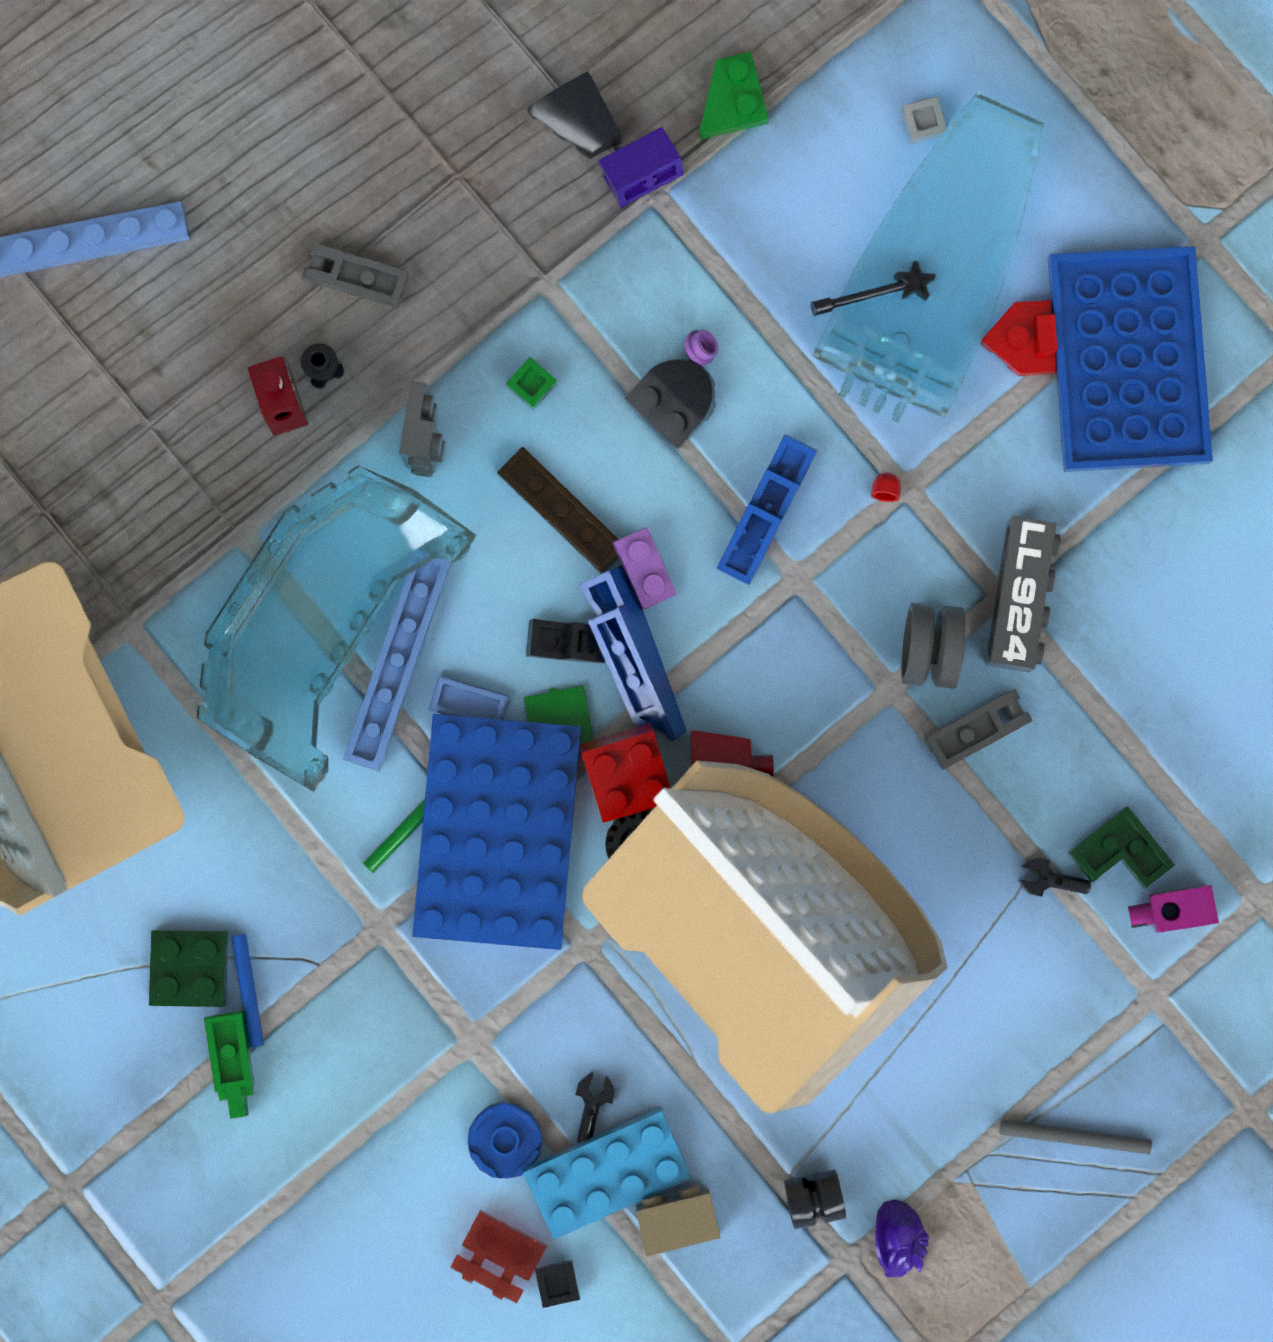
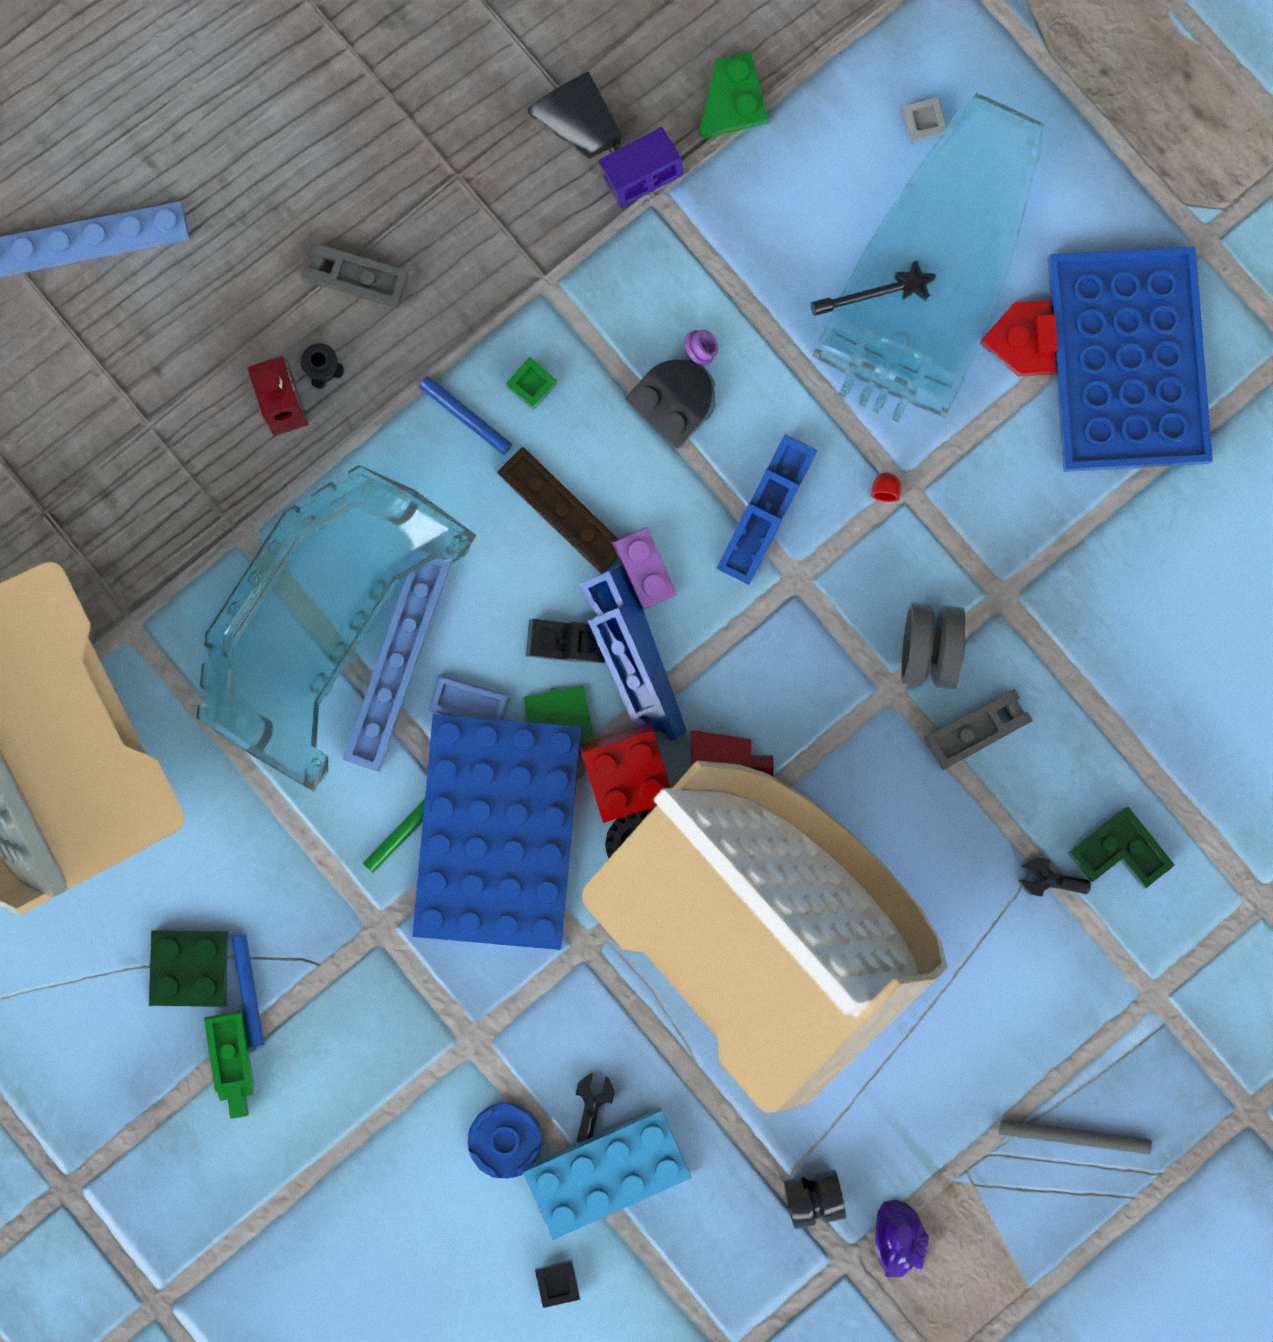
(421, 441): dark grey plate -> none
(465, 415): none -> blue bar
(503, 1246): clear red plate -> none
(677, 1220): dark tan brick -> none
(1022, 594): dark grey brick -> none
(1194, 909): magenta torso -> none

